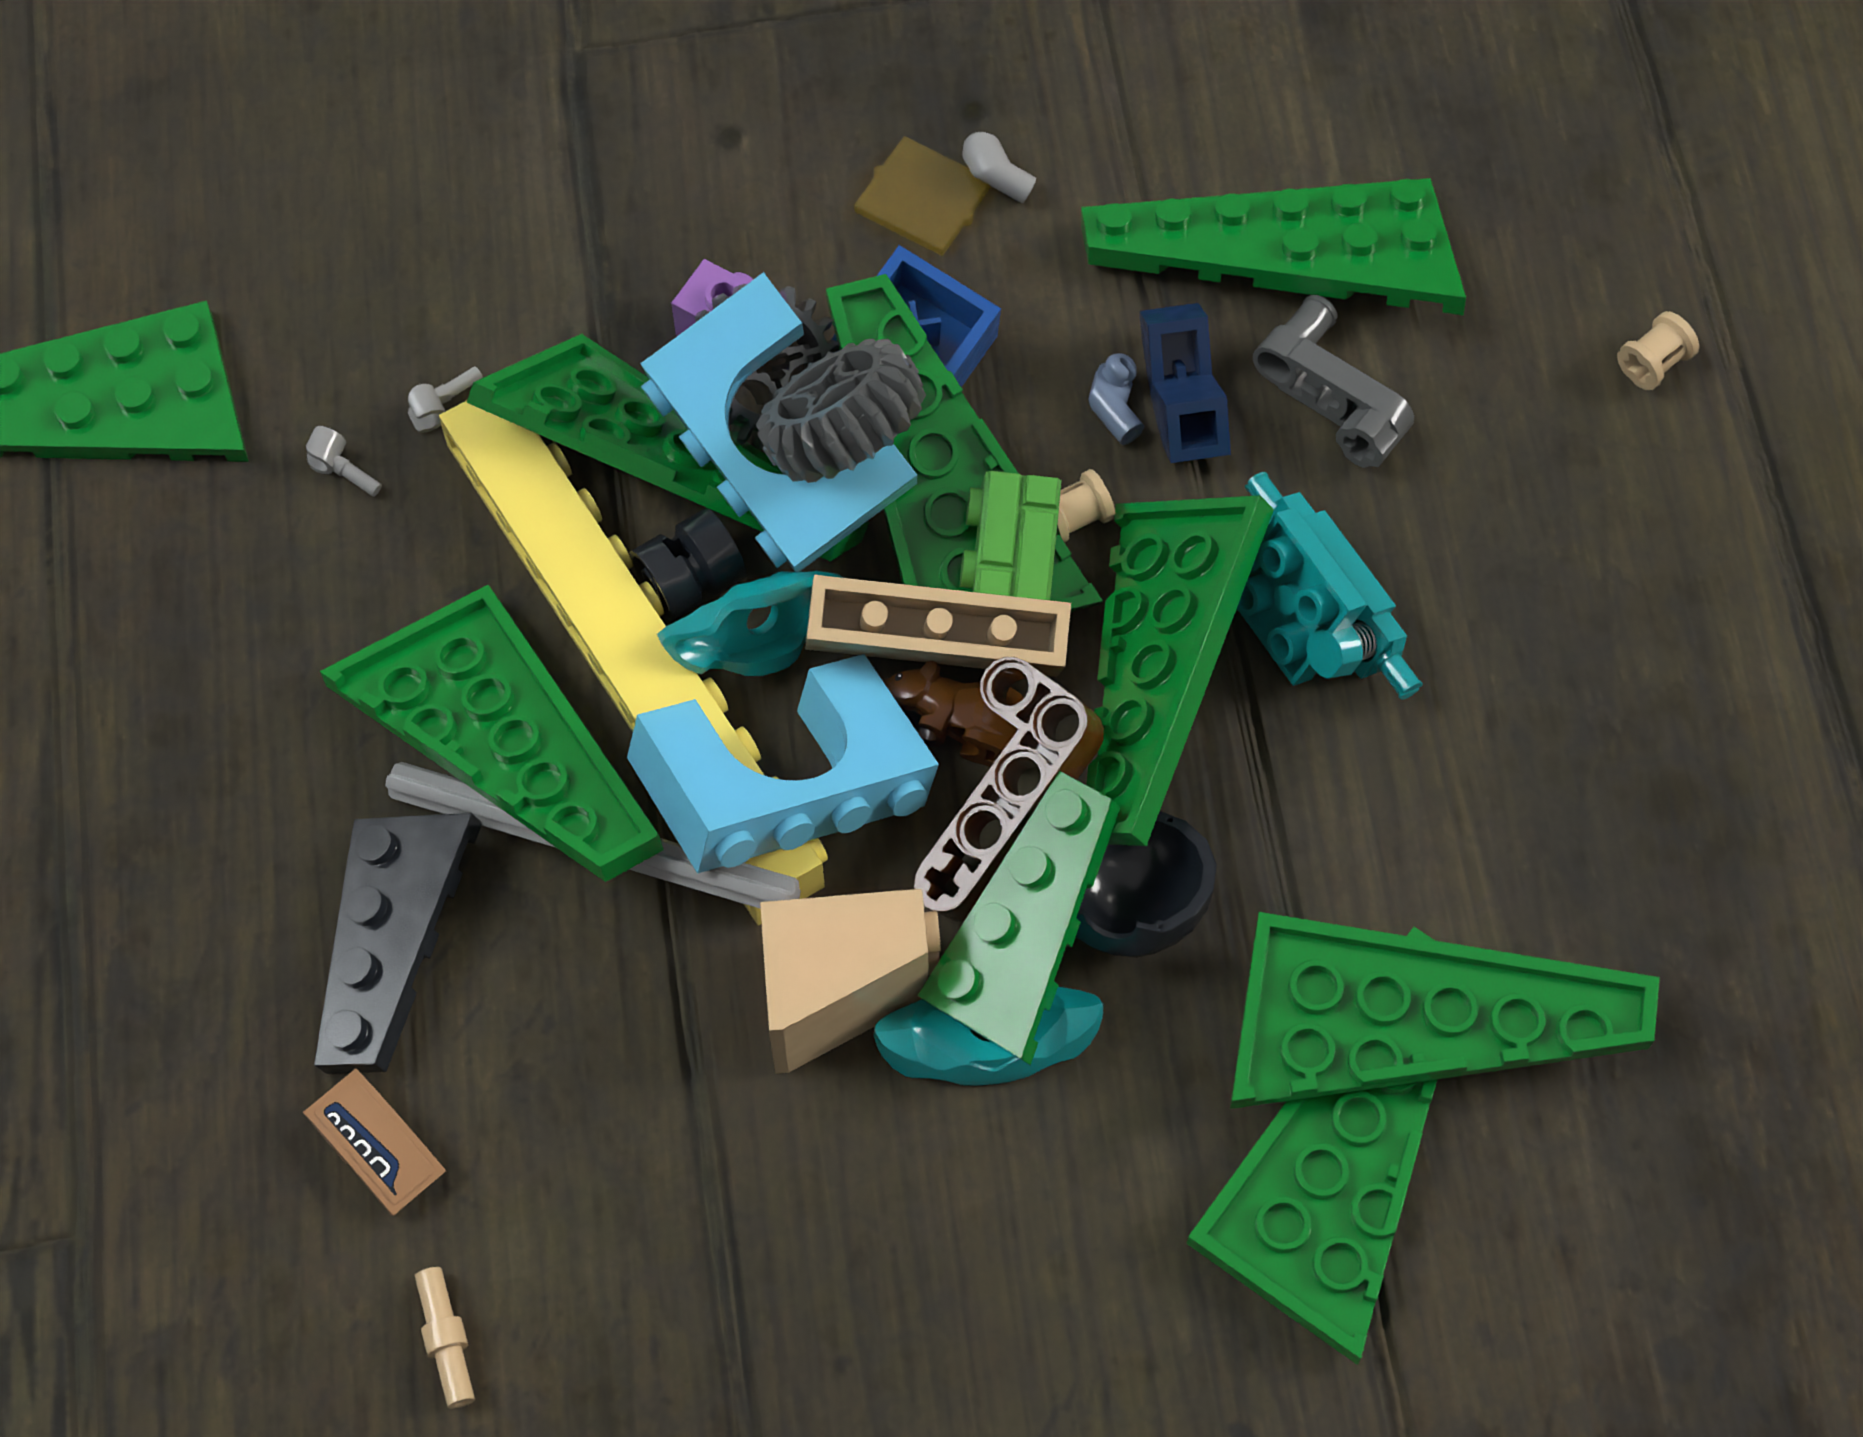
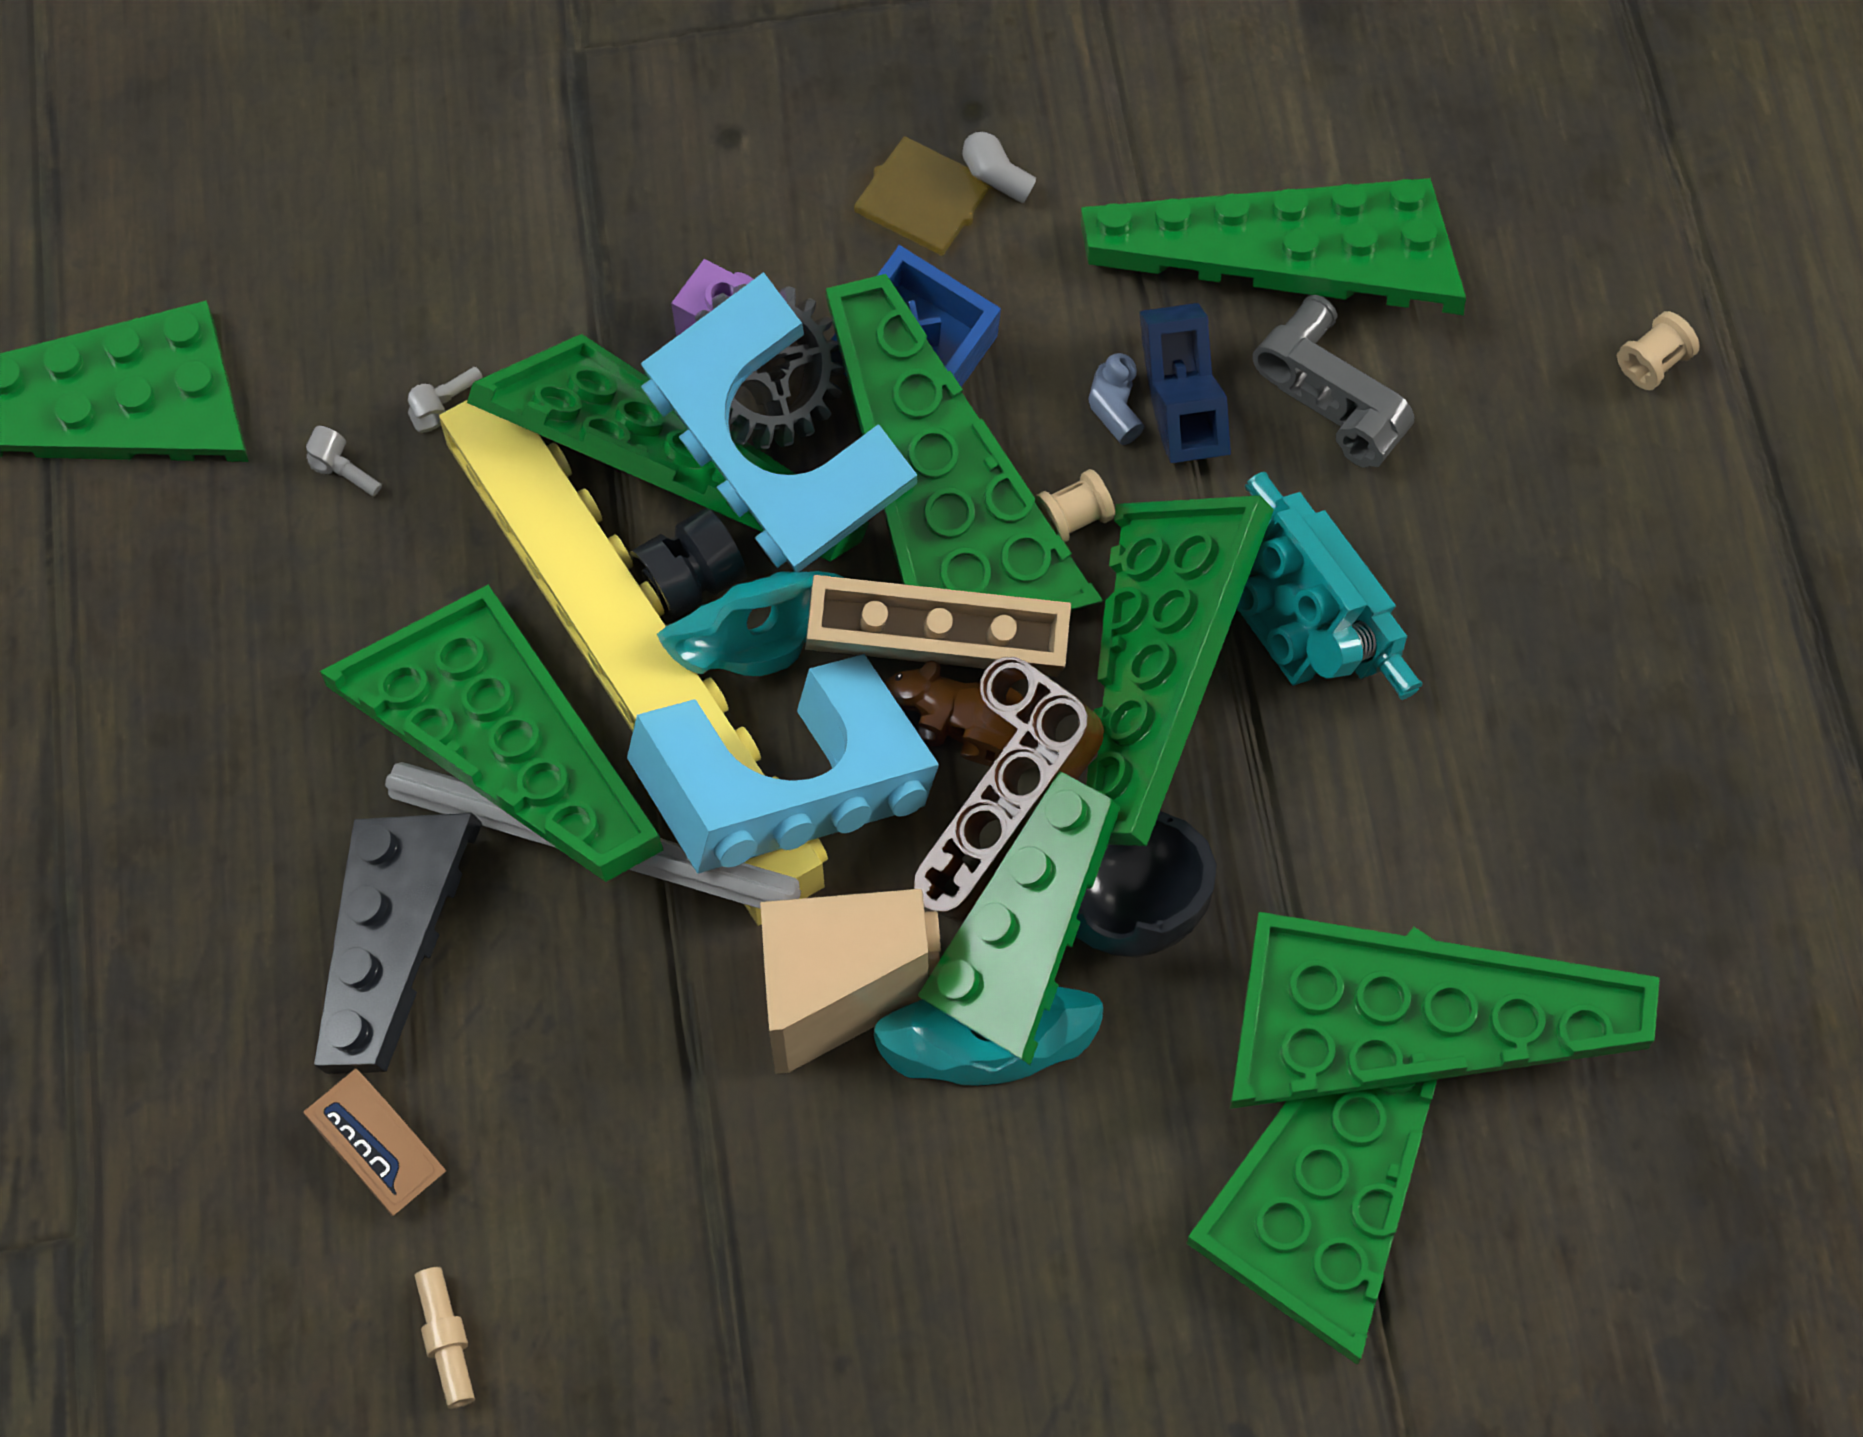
(841, 410): dark grey gear -> none
(1014, 535): bright green brick -> none

